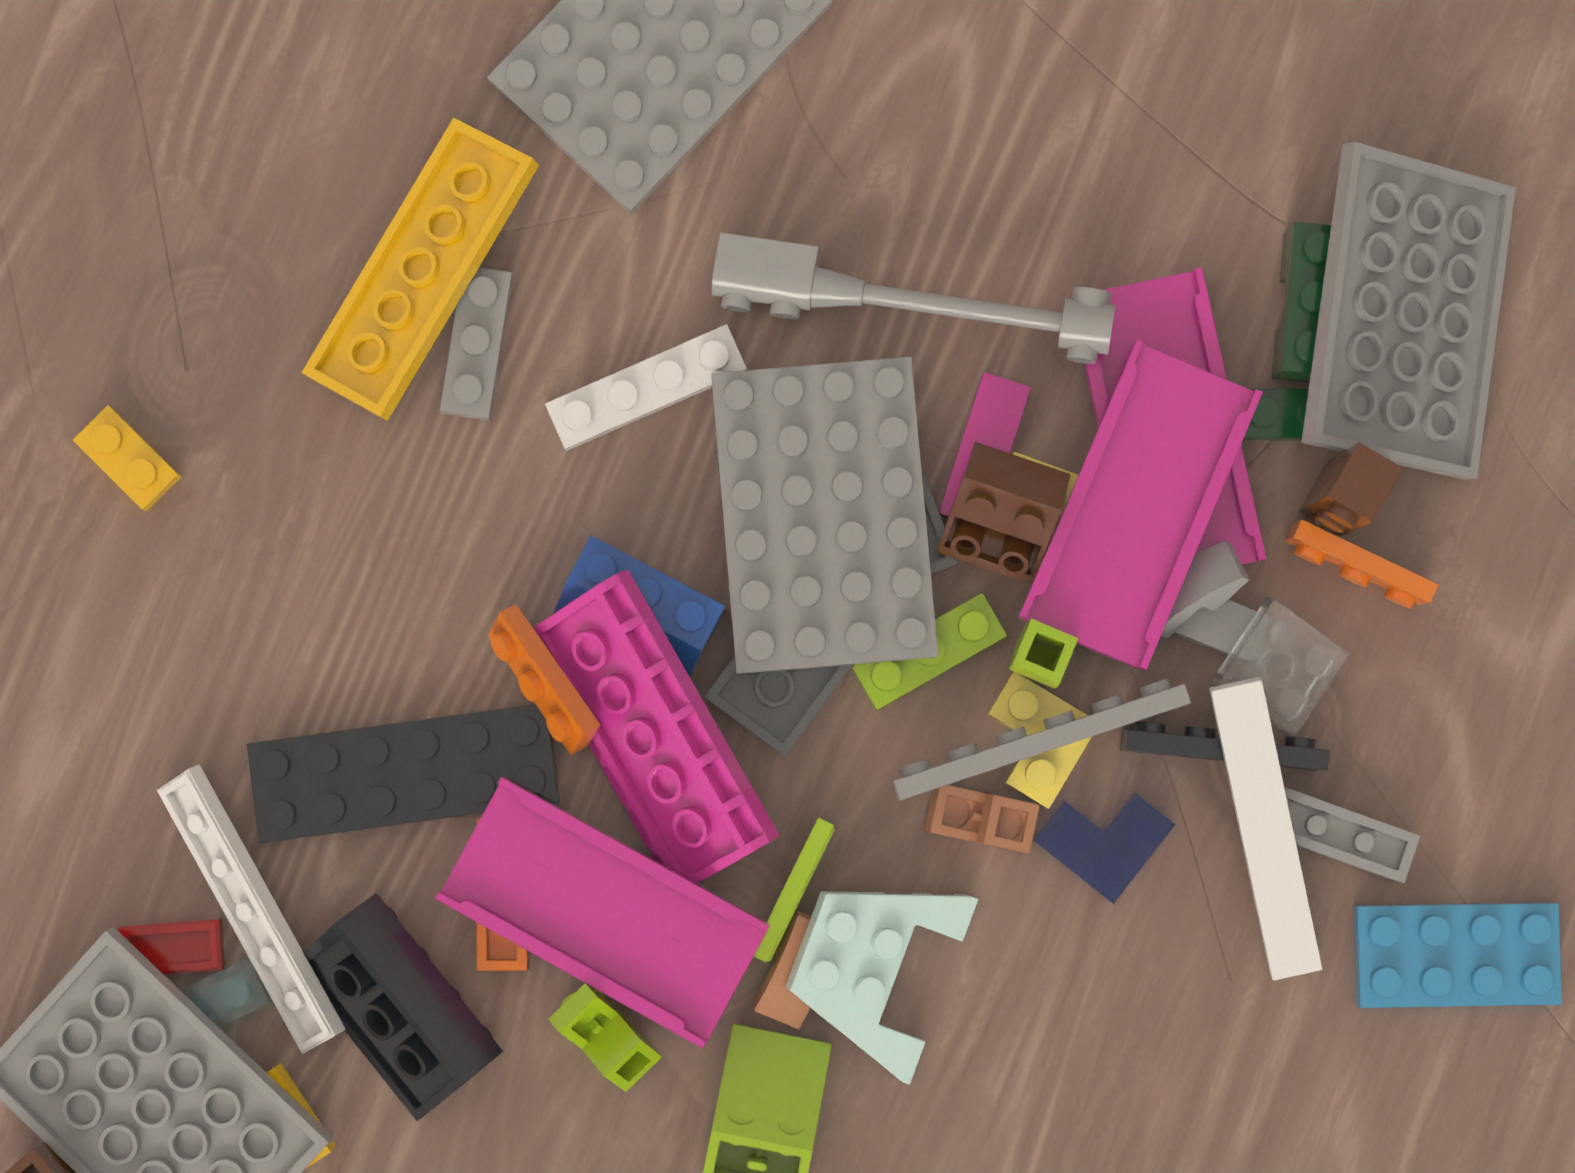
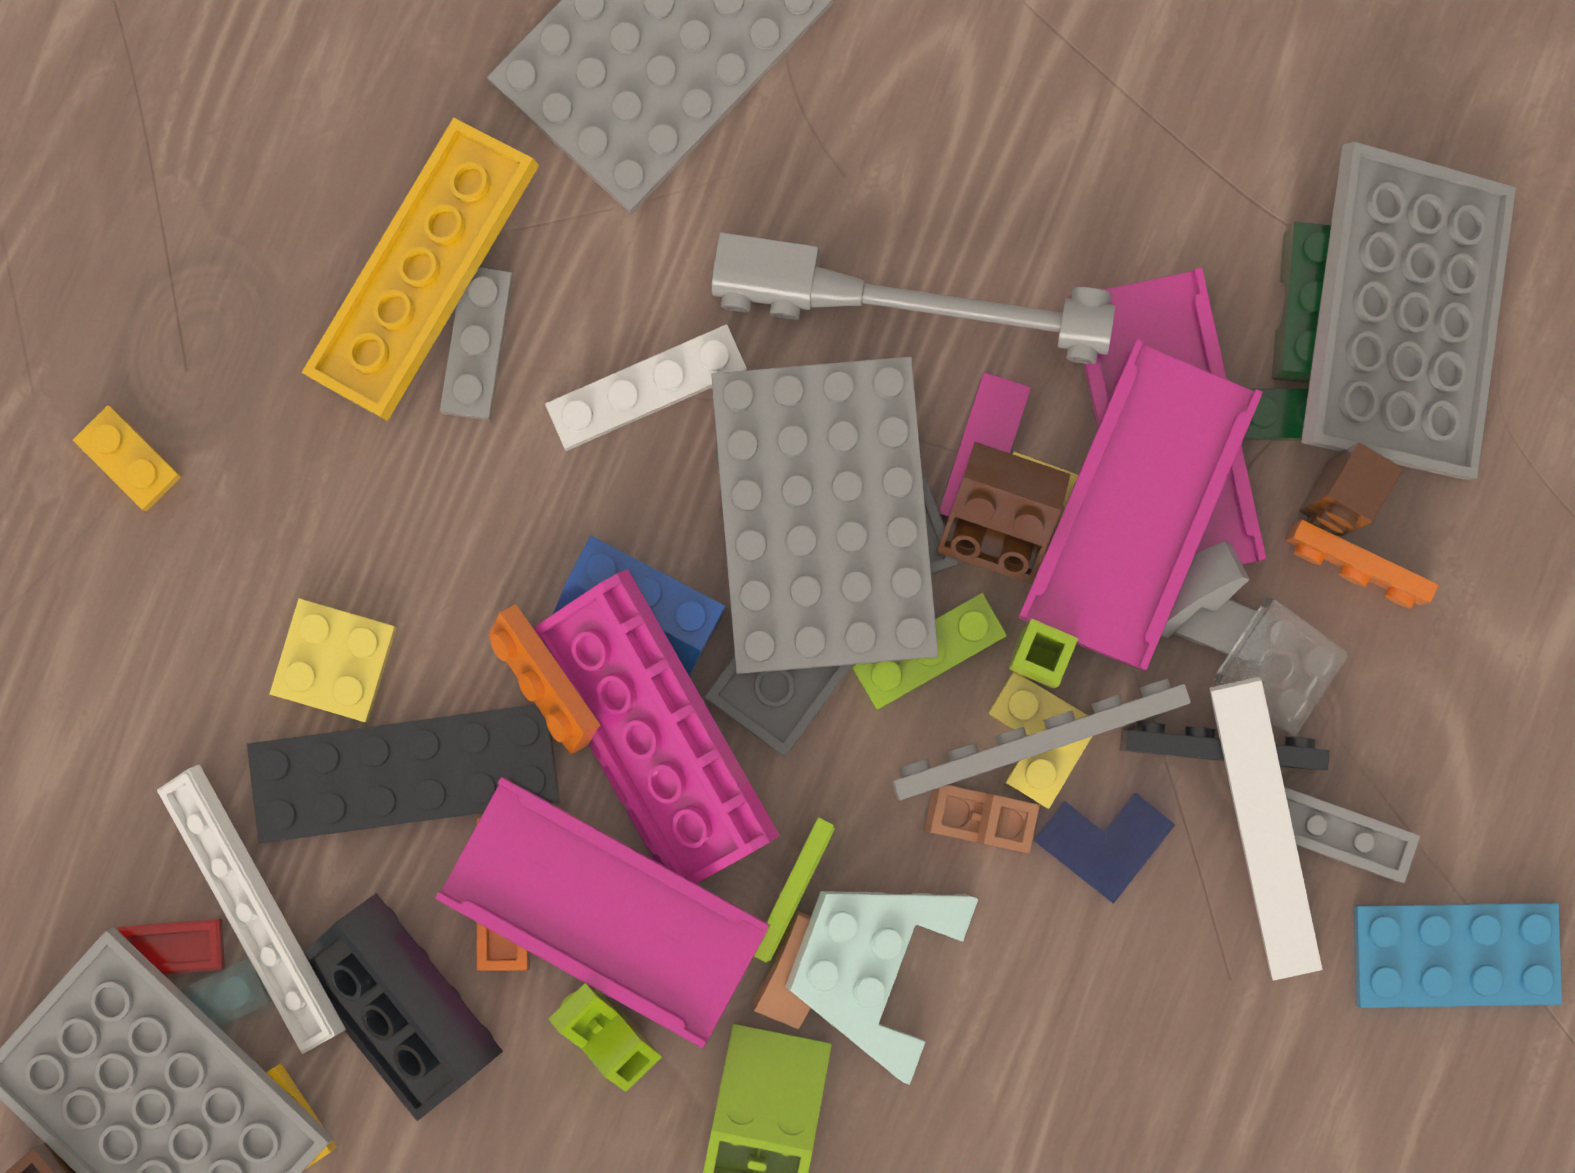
(333, 660): none -> light yellow plate

